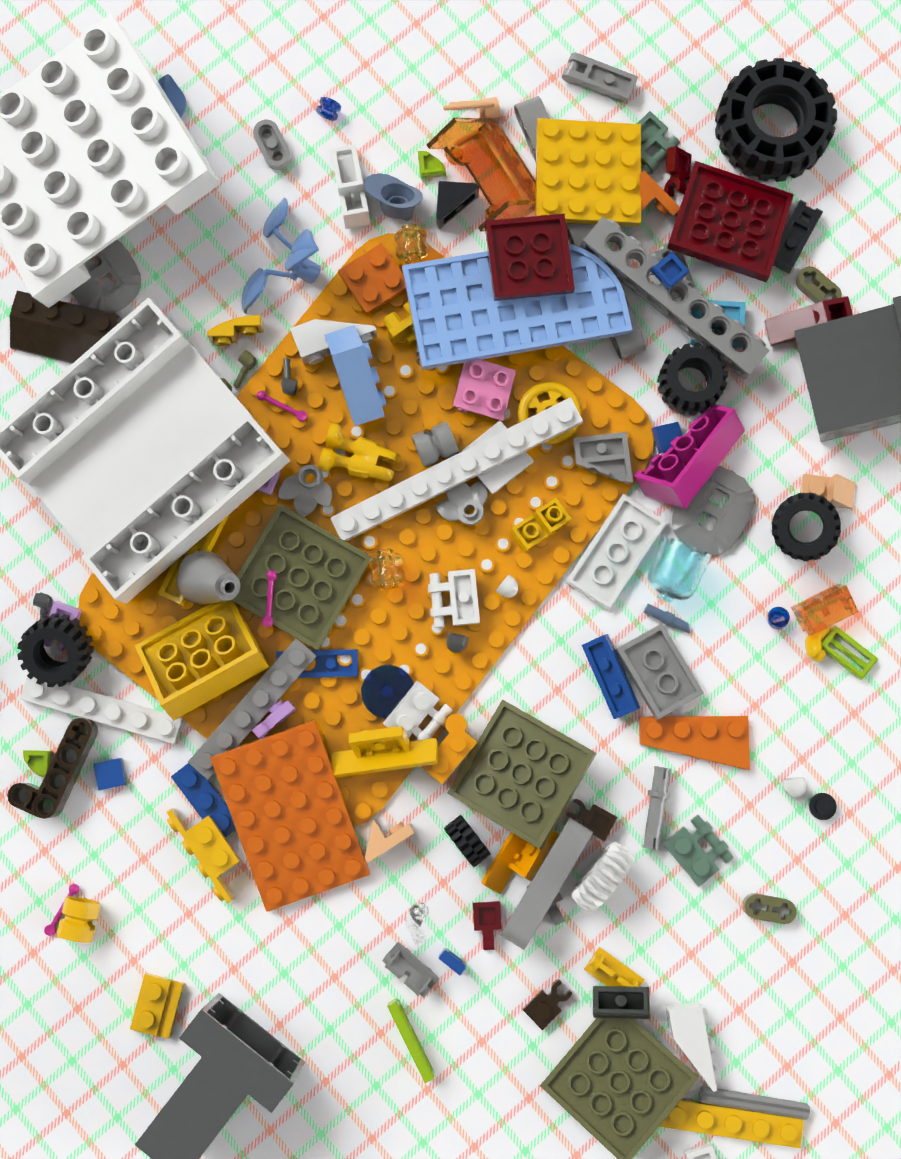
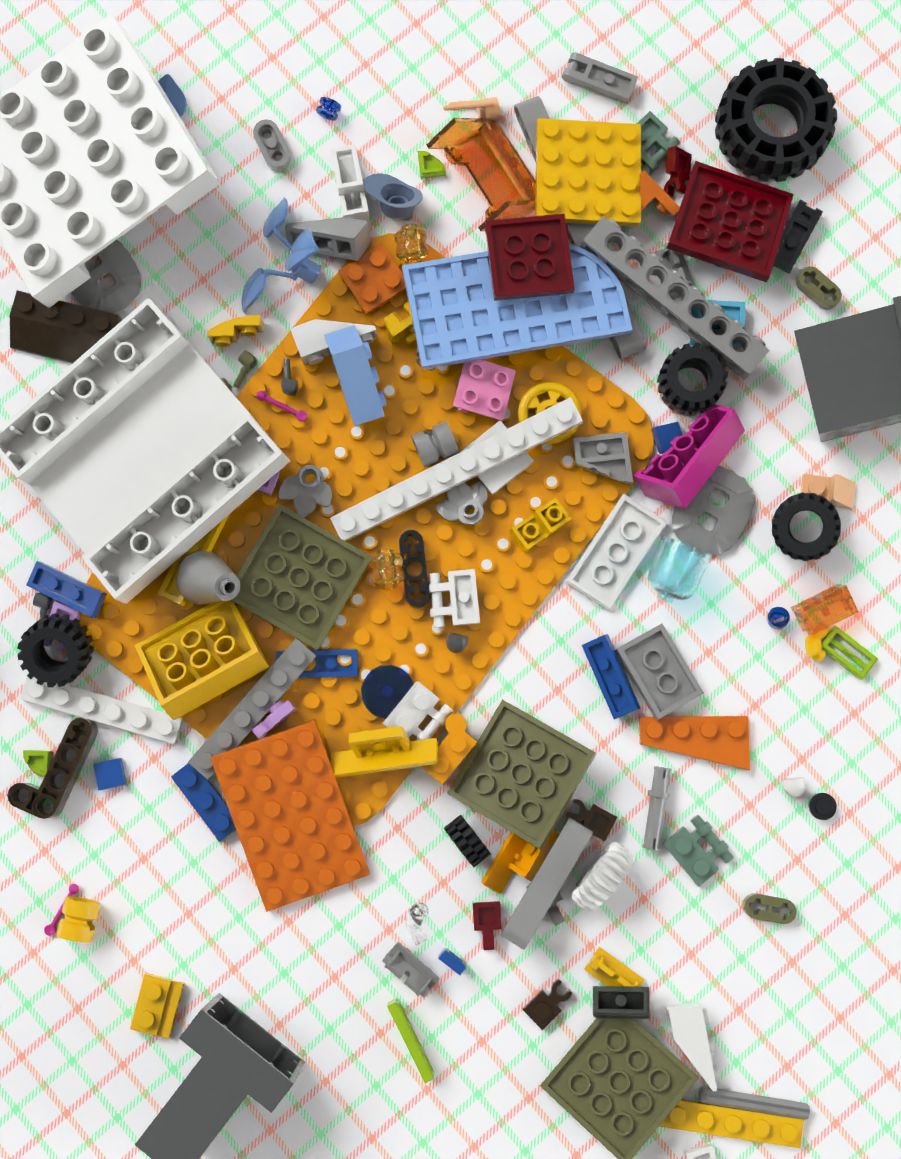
(66, 589): none -> blue plate
(210, 849): yellow bracket -> none
(267, 621): dark pink hinge -> none
(335, 236): none -> light grey slope
(364, 455): yellow piece -> none
(379, 843): light nougat slope -> none
(419, 548): none -> black beam
(453, 198): black slope -> none
(508, 587): white hinge -> none
(667, 618): sand blue piece -> none
(670, 271): blue tile -> none
(782, 327): slope -> none

